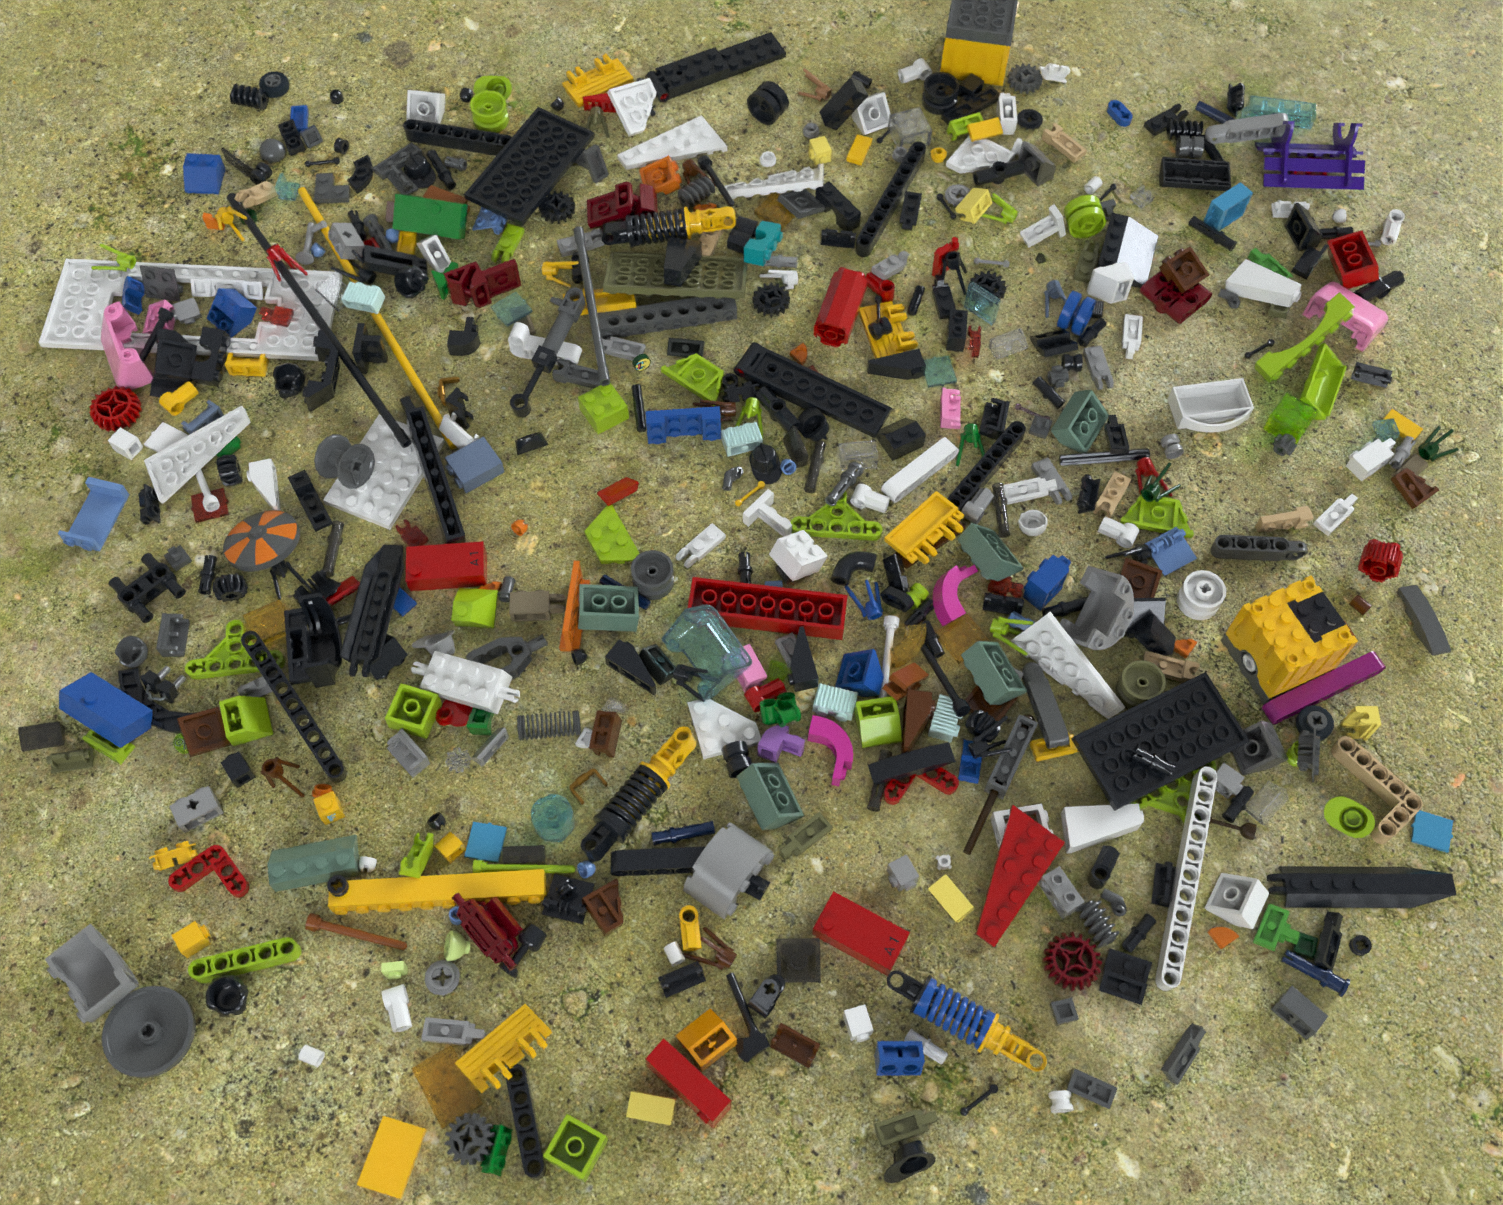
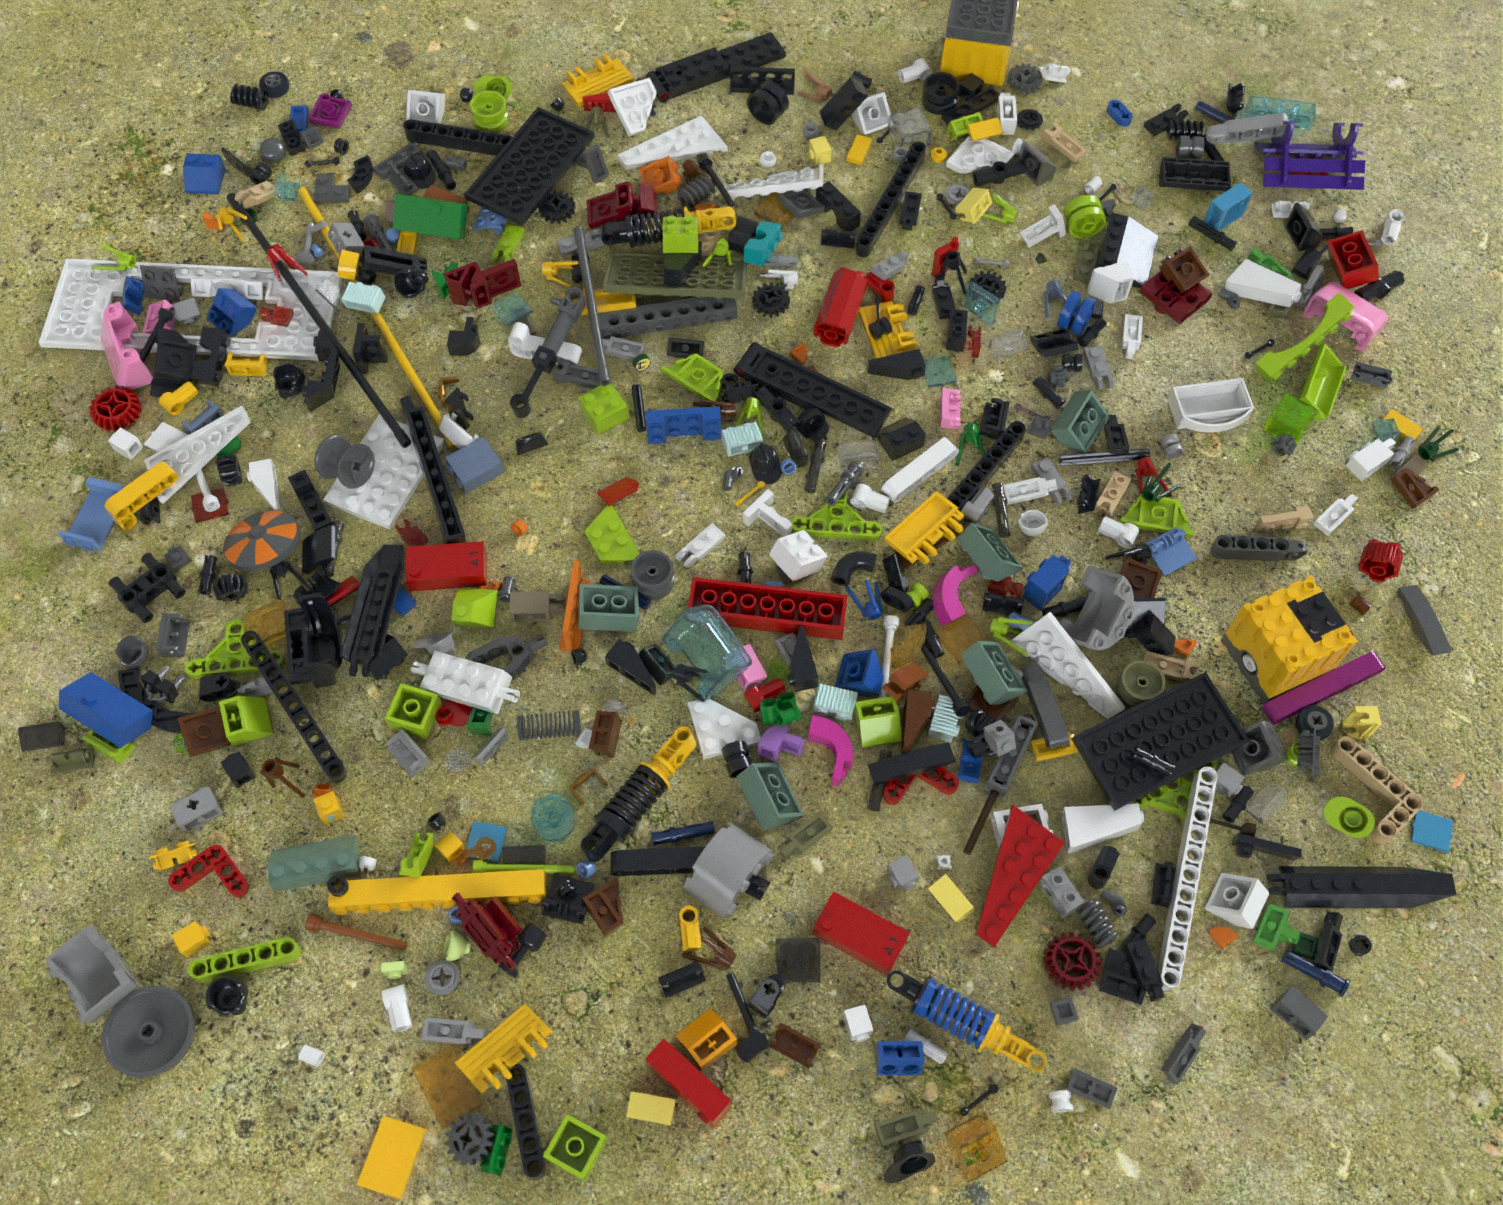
(139, 493): none -> yellow beam
(217, 687): none -> black piece
(318, 549): none -> black slope
(330, 111): none -> magenta plate
(348, 265): none -> yellow brick
(434, 253): white slope -> none
(478, 850): none -> clear orange plate
(674, 954): white hinge -> none
(680, 234): none -> lime brick
(721, 249): none -> lime plant
(749, 84): none -> black fence
(976, 1146): none -> clear yellow slope
(999, 738): none -> light grey brick
(1145, 968): none -> black hinge
(1201, 595): white wheel -> none
(1246, 844): none -> black hinge
(1312, 286): none -> light grey hinge

